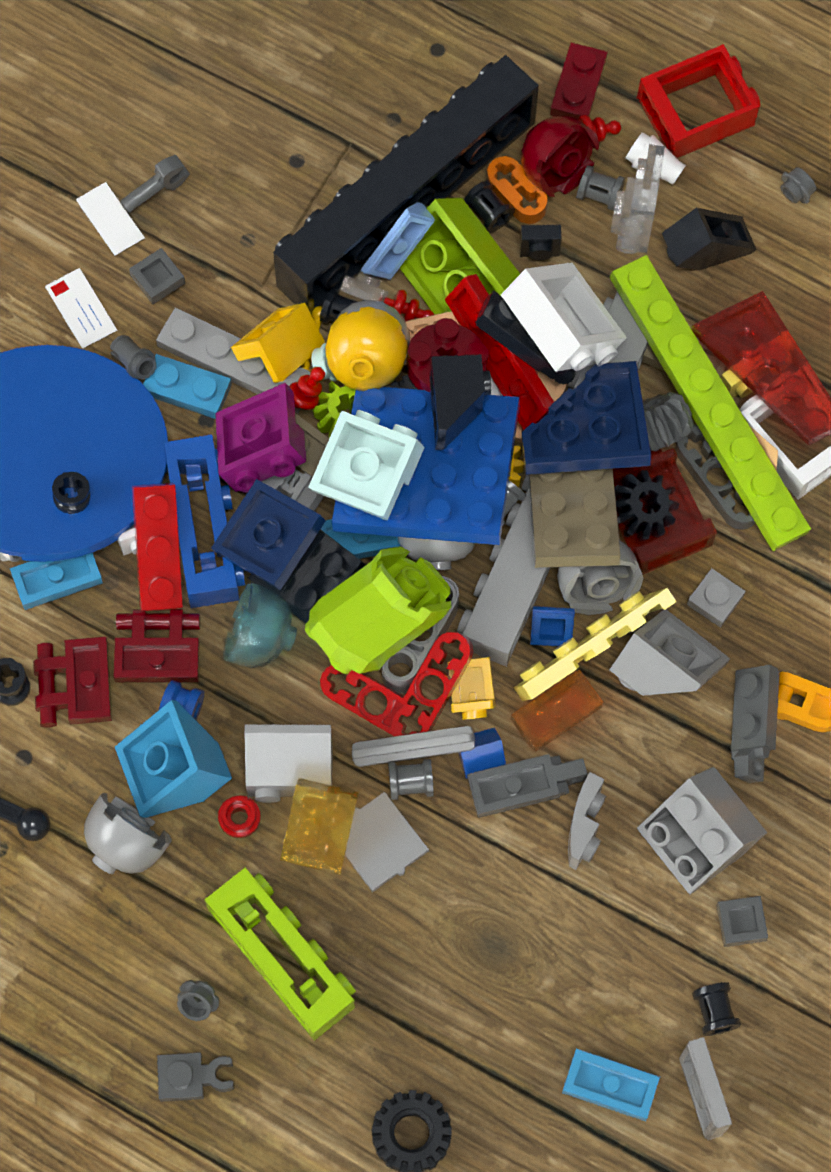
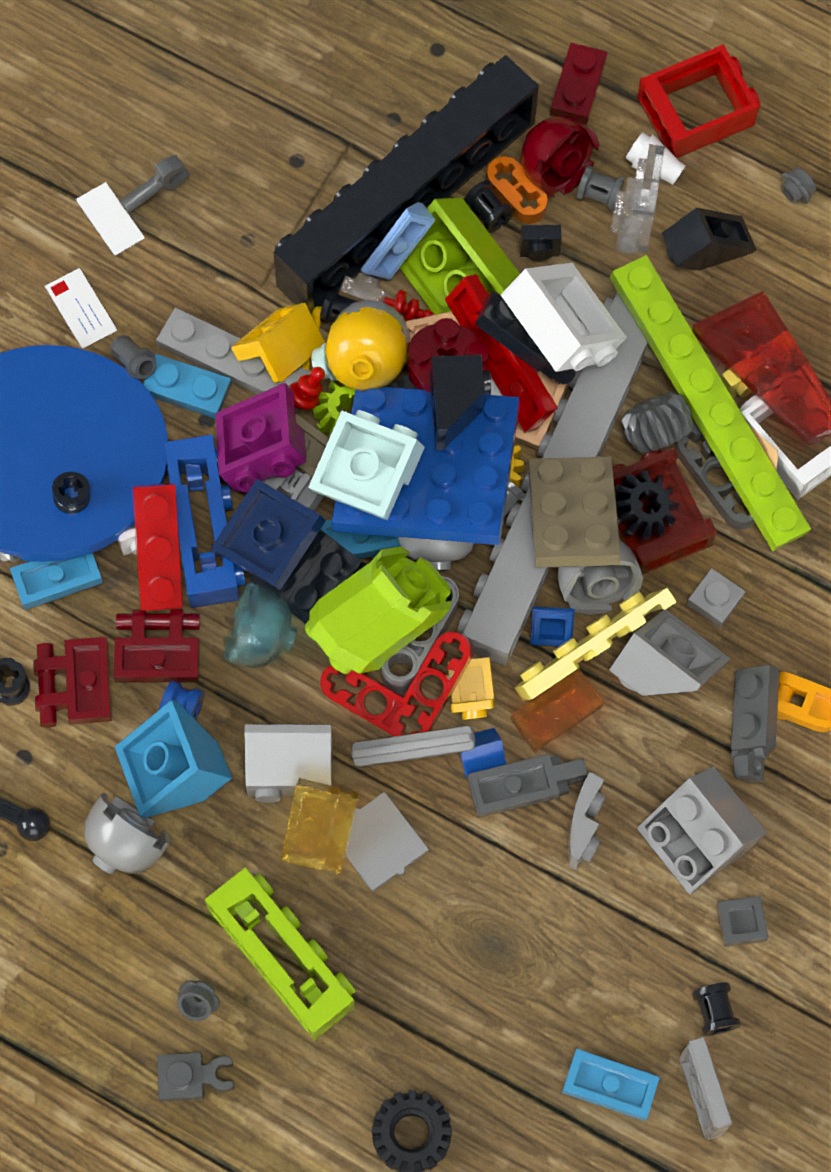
(157, 276): dark grey plate -> none
(239, 804): red plate -> none
(410, 779): dark grey bush -> none
(592, 426): dark blue plate -> none
(599, 127): red hair -> none

